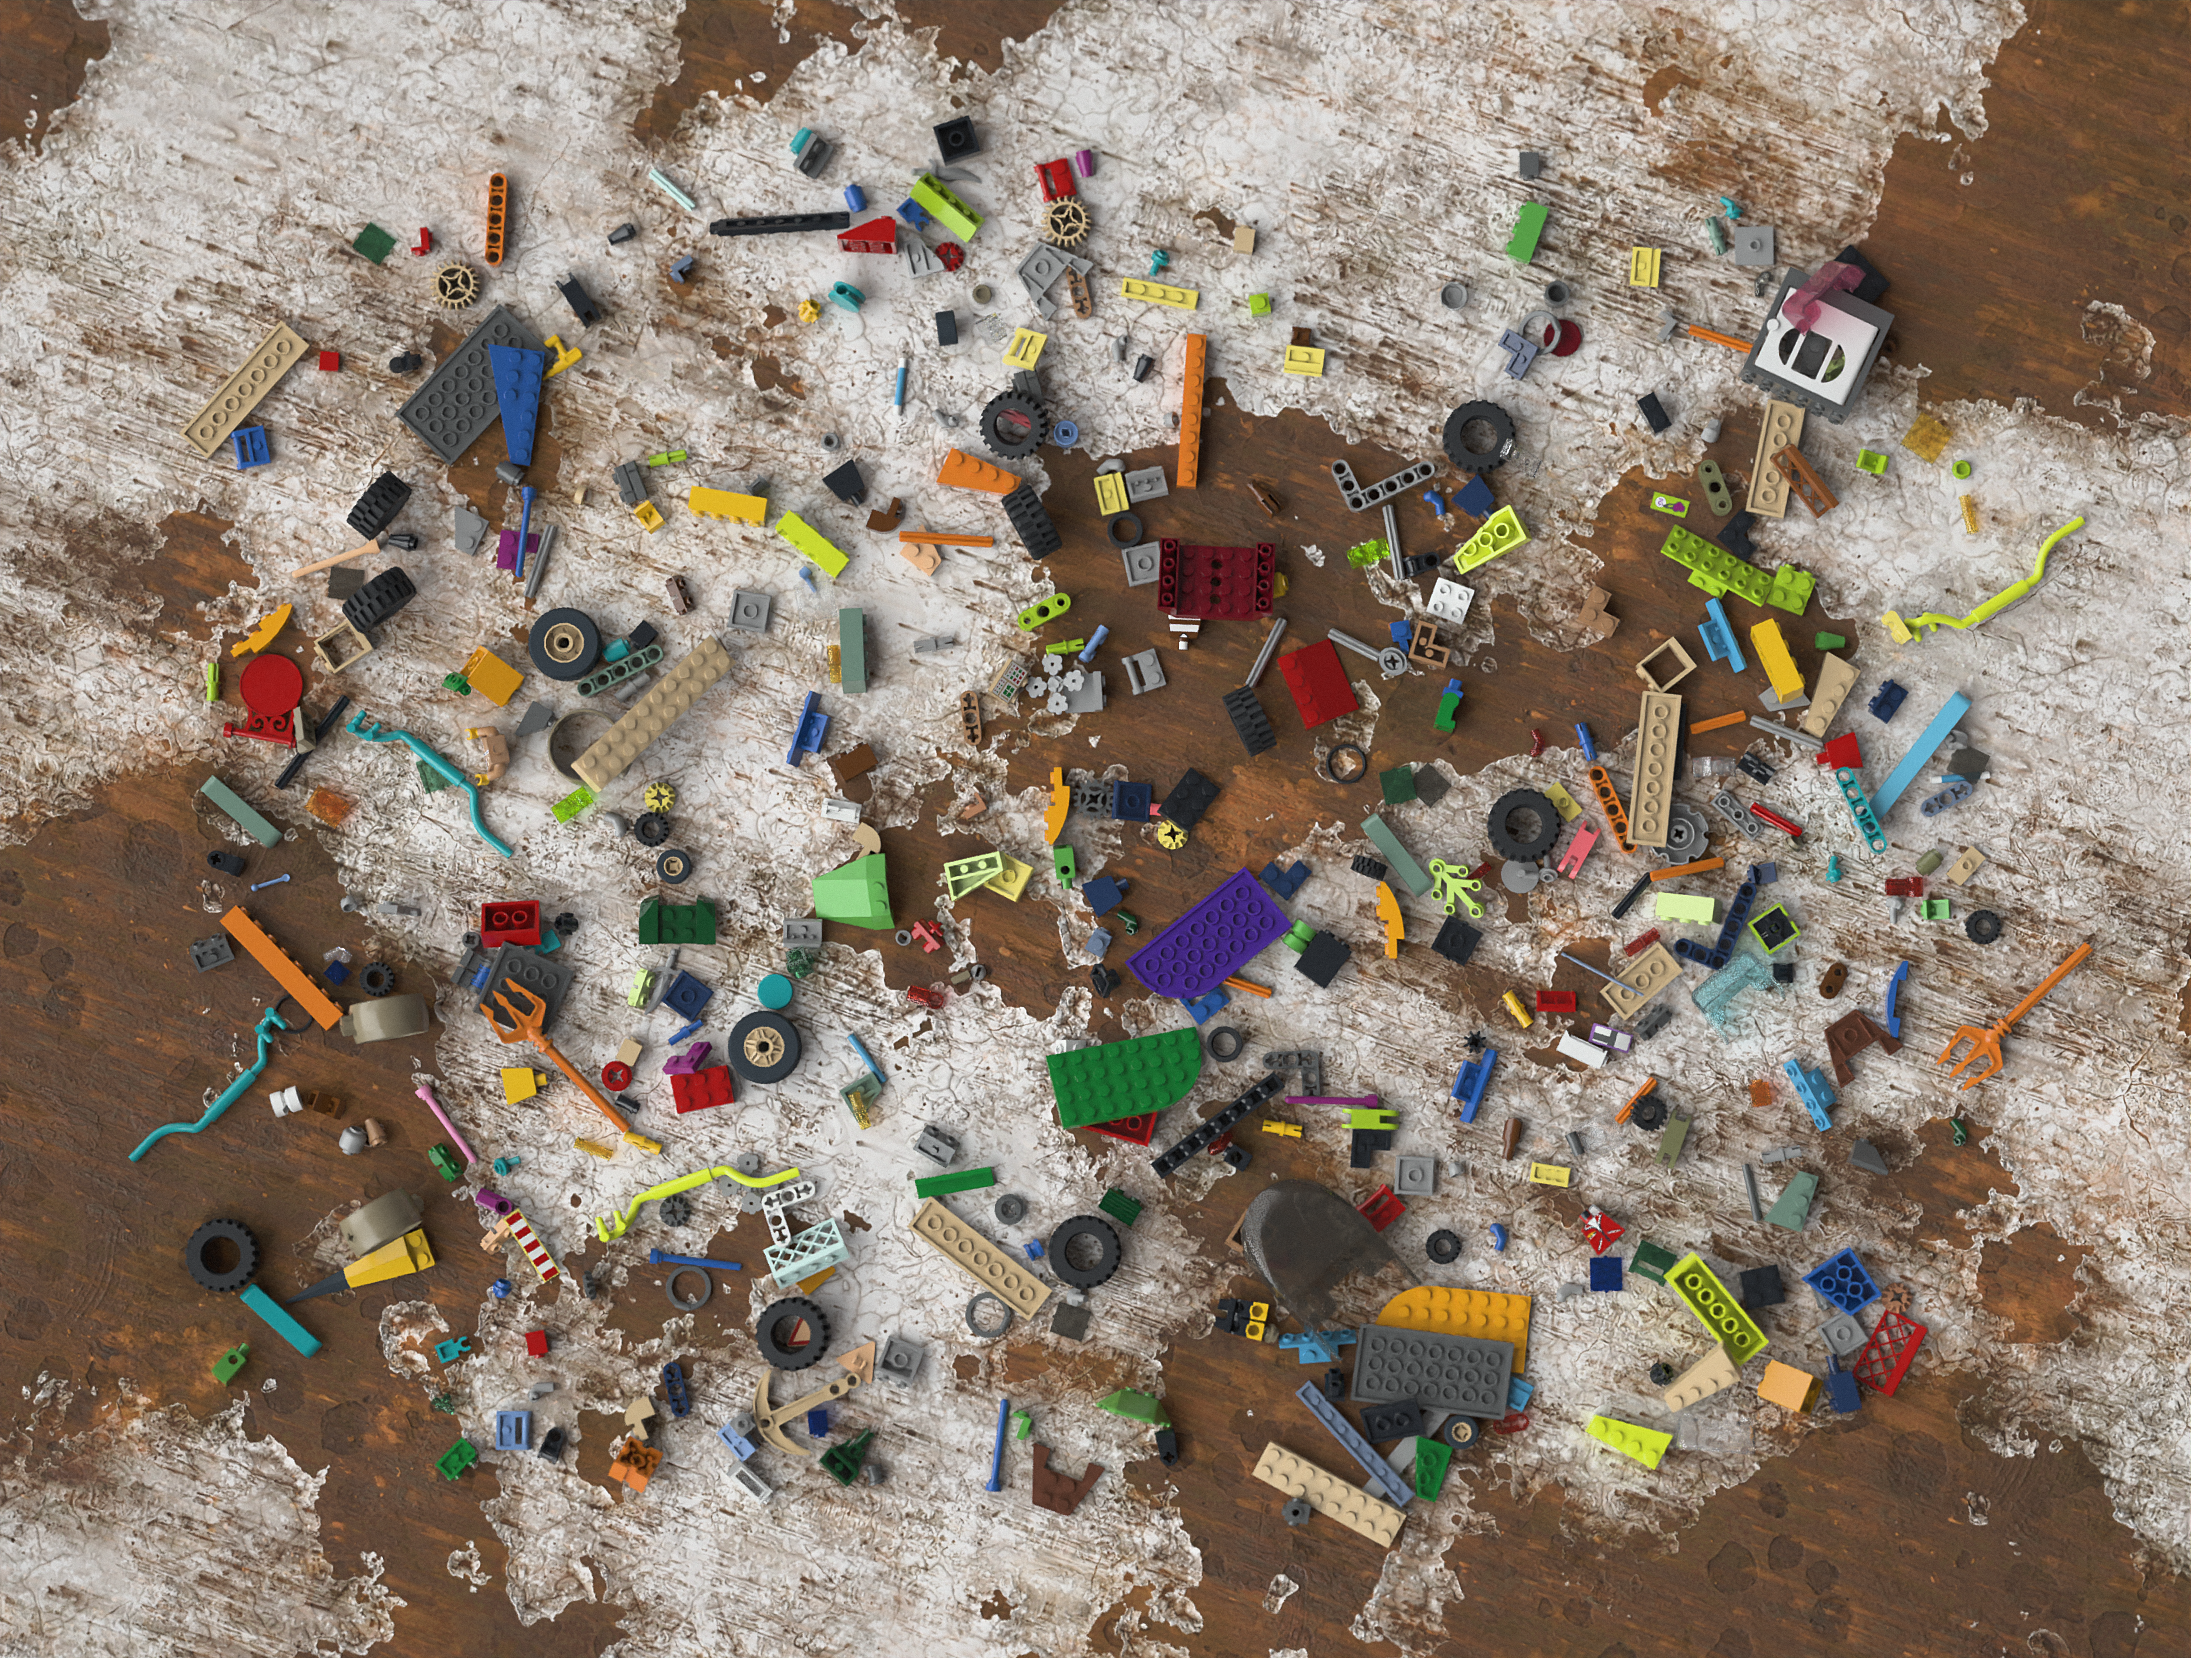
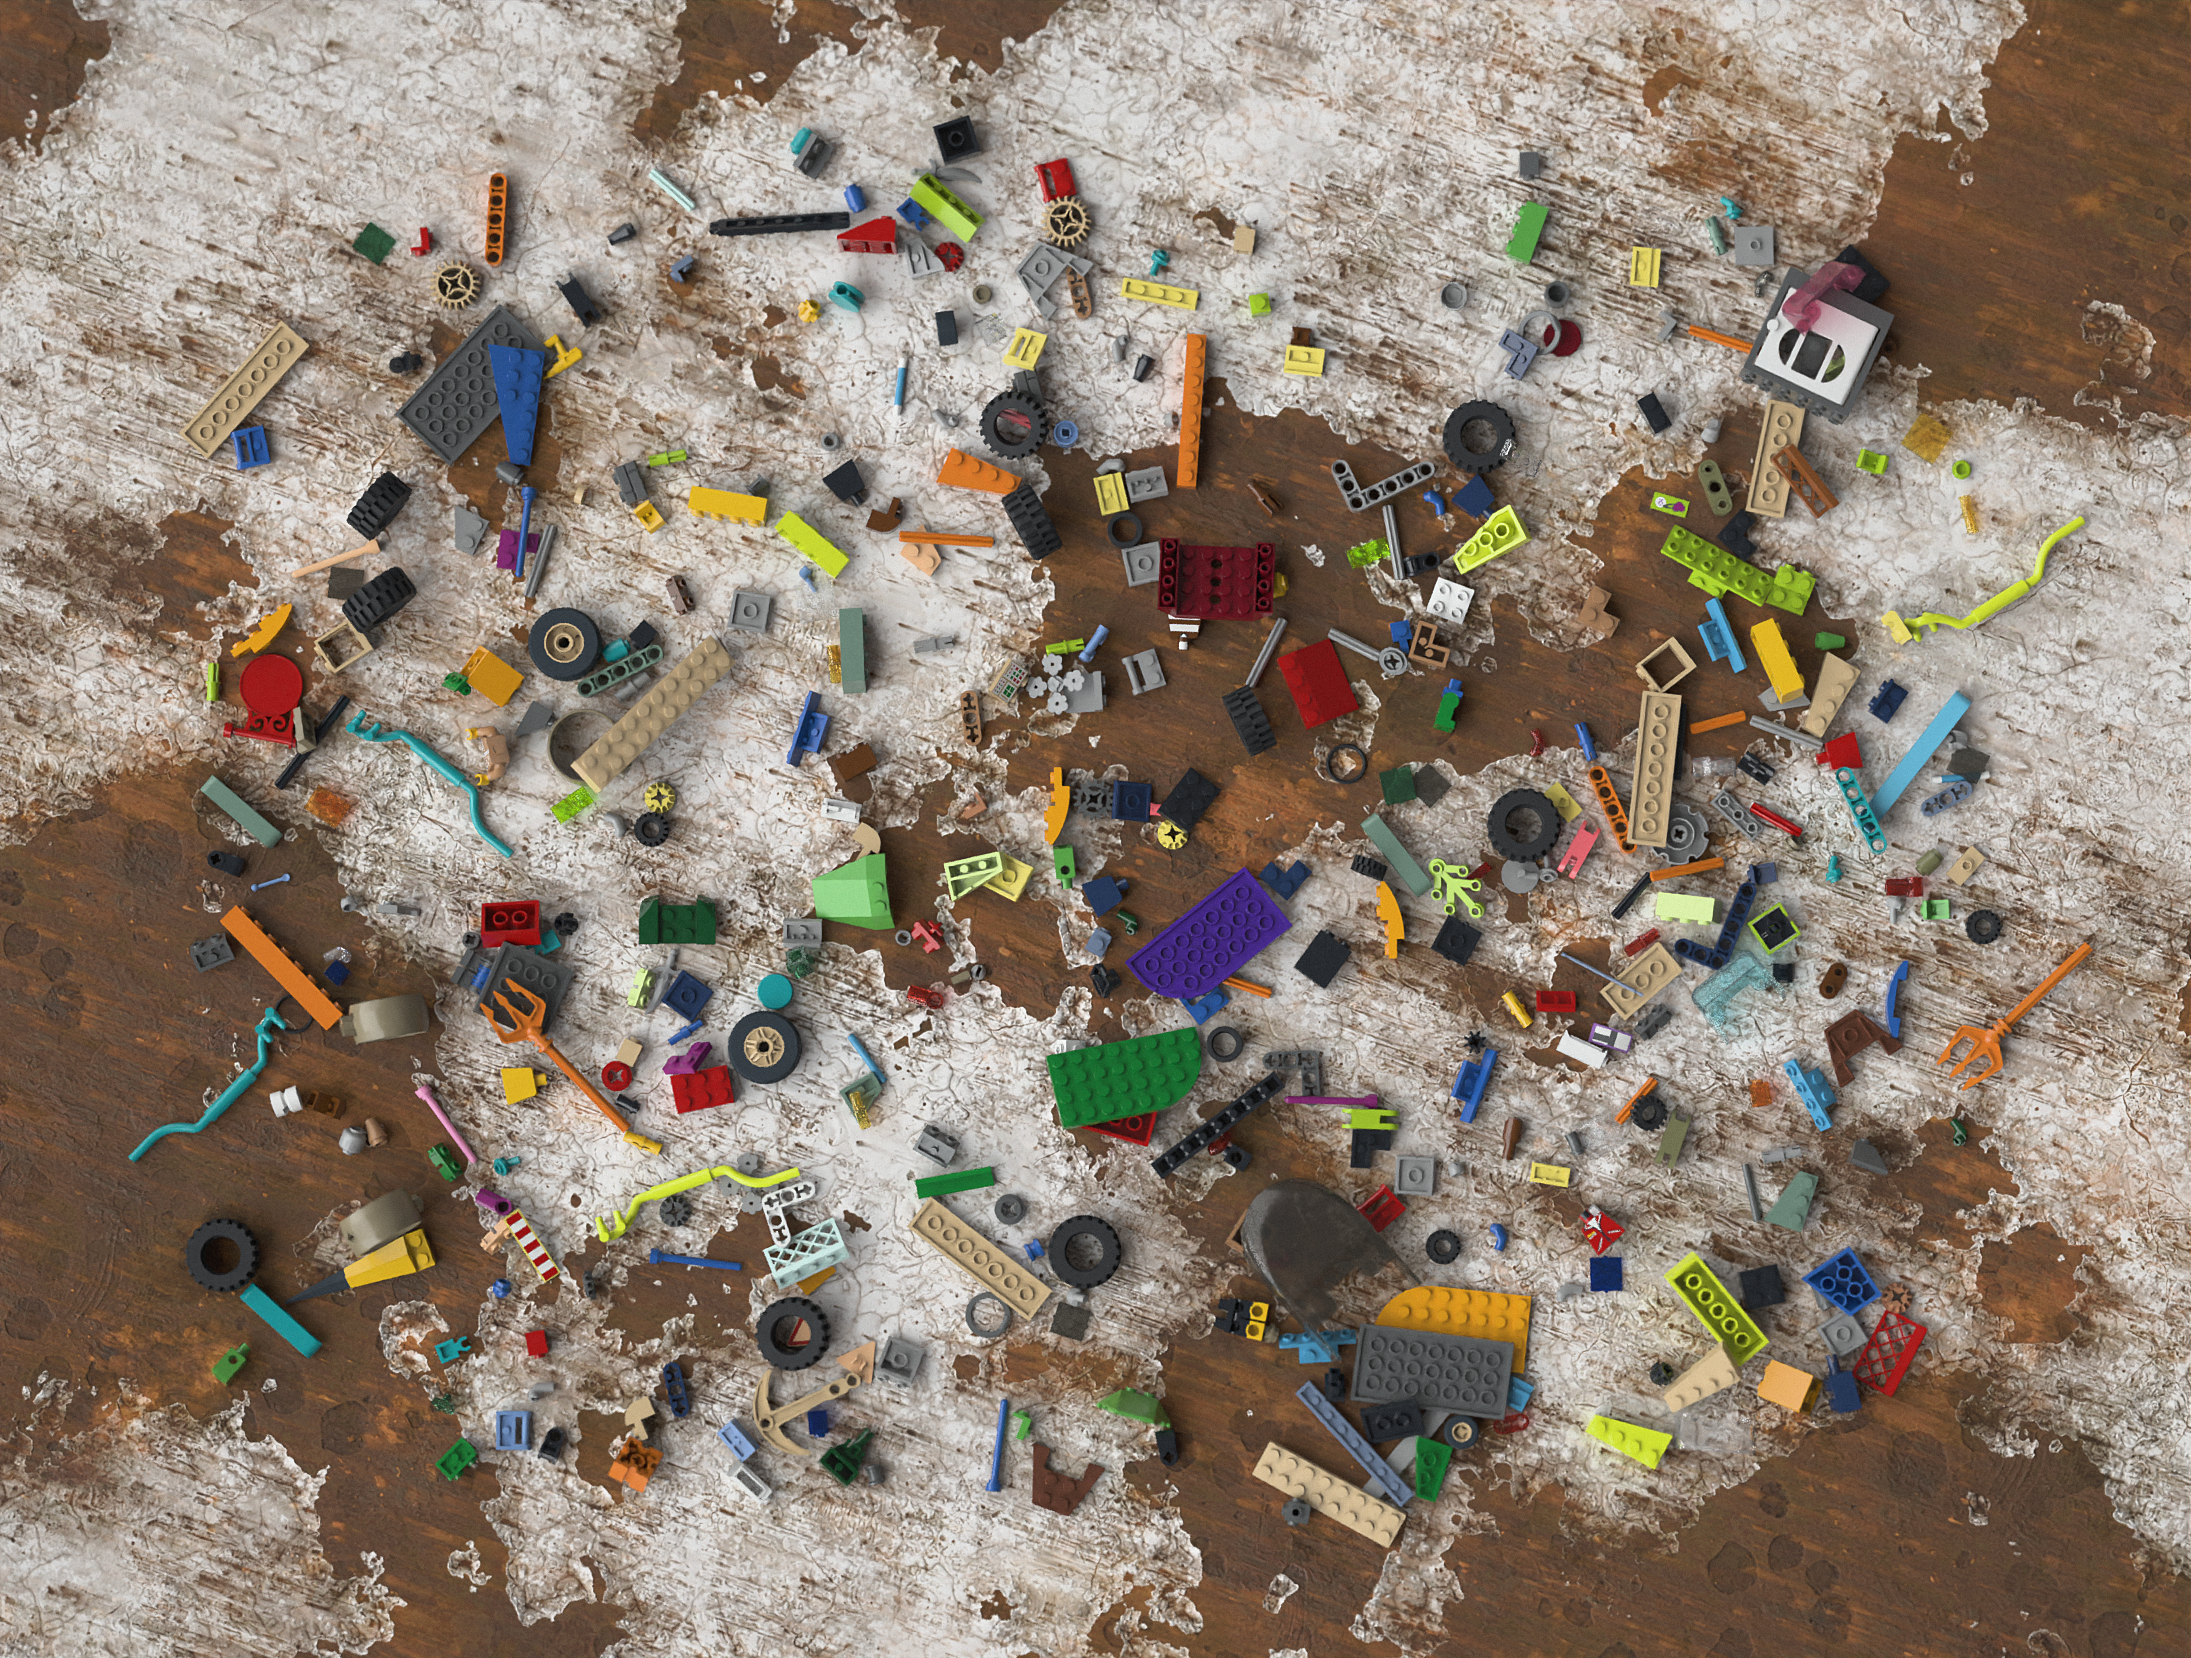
(329, 361): red tile -> none
(388, 979): black tyre -> none
(404, 541): black cone -> none
(432, 779): clear green piece -> none
(593, 1148): clear yellow pin -> none
(668, 862): black wheel -> none
(682, 1305): dark grey piece -> none
(742, 1424): light grey bracket -> none
(1037, 620): lime piece -> none
(1085, 162): magenta cone -> none
(1120, 1206): dark green brick -> none
(1282, 1128): yellow pin -> none
(1299, 937): bright green wheel -> none
(1654, 1256): clear green plate -> none

